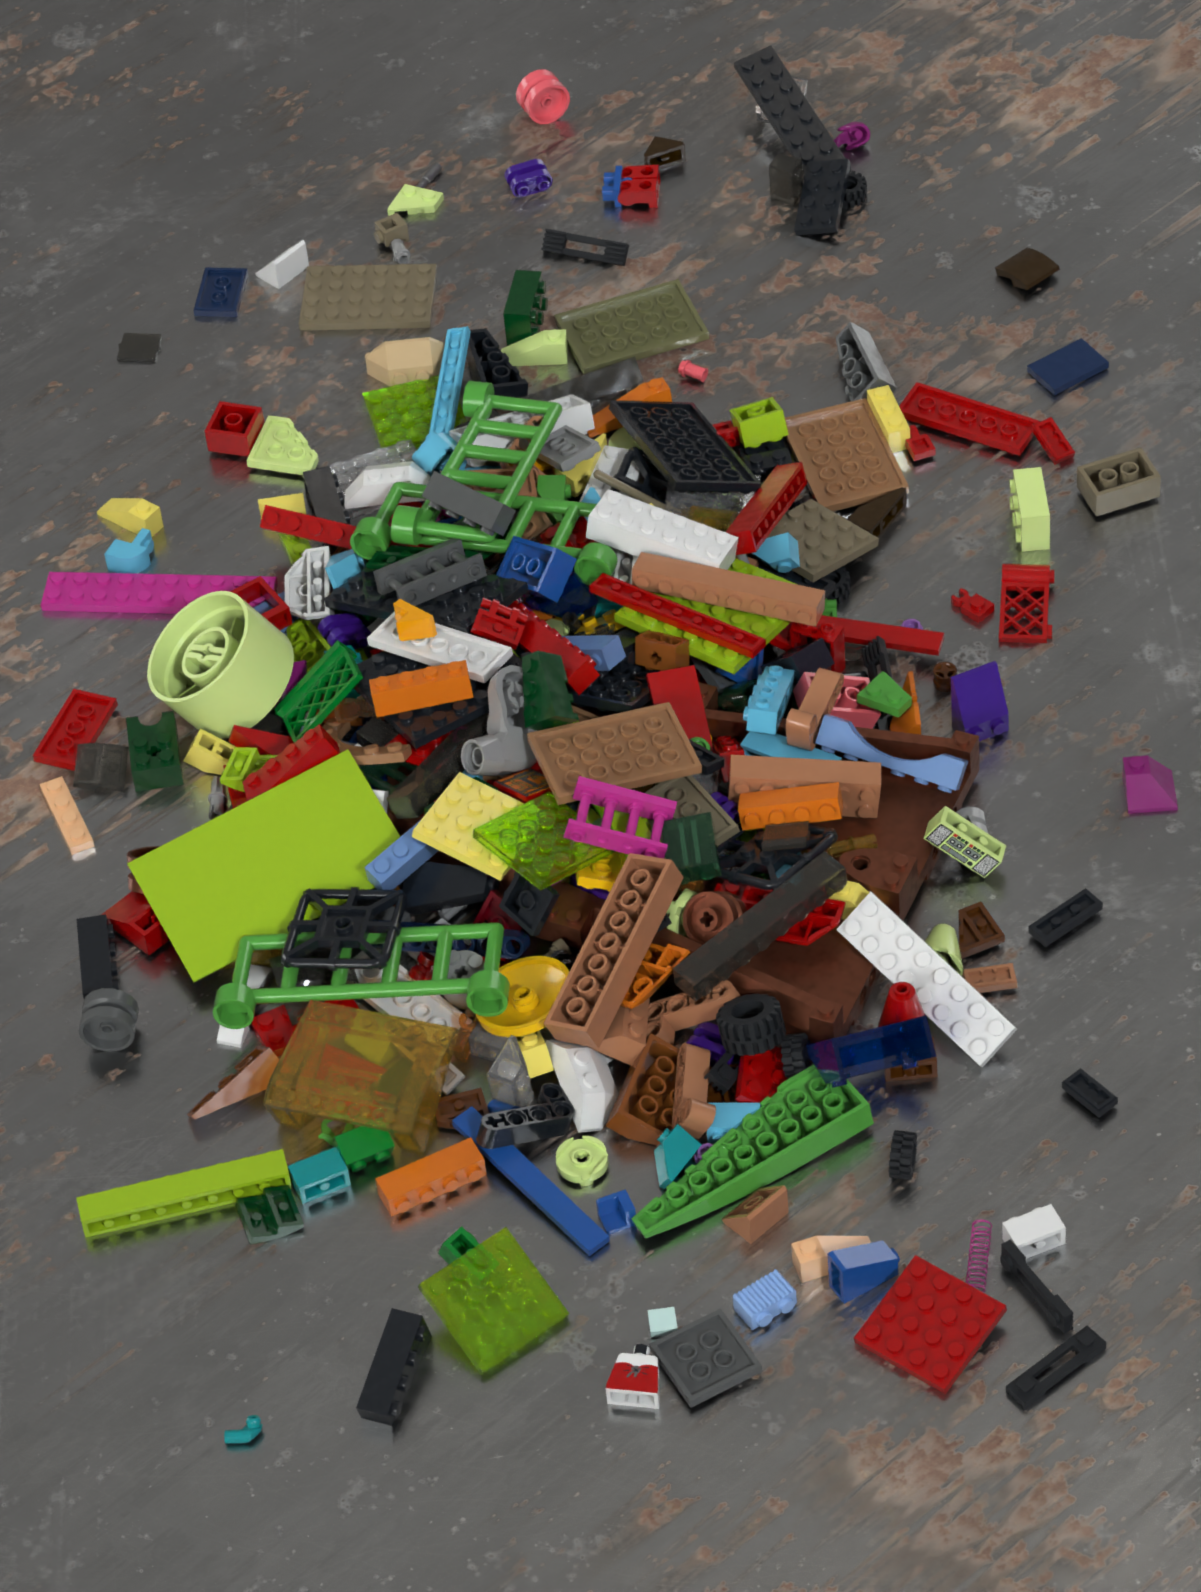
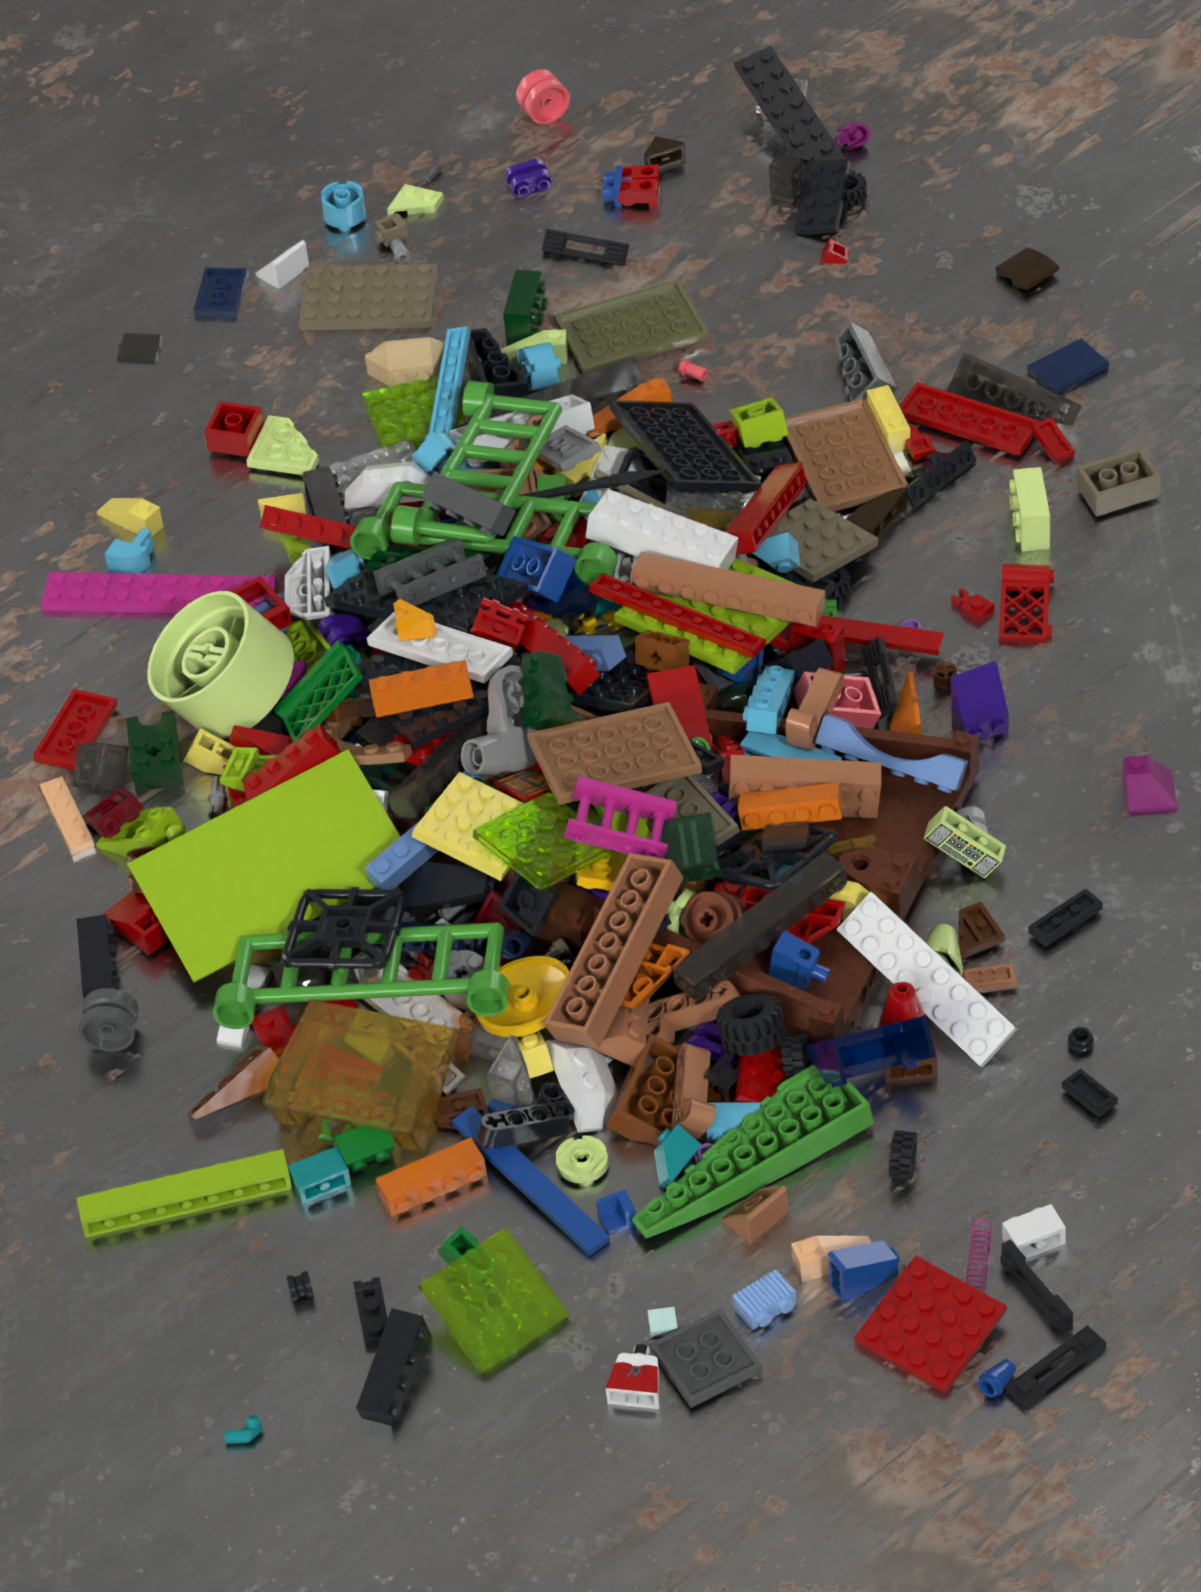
(113, 812): none -> dark red plate
(151, 828): none -> lime slope
(269, 1215): dark green slope -> none
(299, 1286): none -> black wheel
(343, 205): none -> medium azure brick
(371, 1310): none -> black plate
(539, 366): none -> medium azure brick
(604, 482): none -> black piece
(796, 962): none -> blue torso
(834, 253): none -> red slope
(885, 696): bright green wing -> none
(936, 472): none -> black bracket
(996, 1378): none -> blue cone
(1008, 391): none -> clear smoke wedge
(1080, 1039): none -> black plate

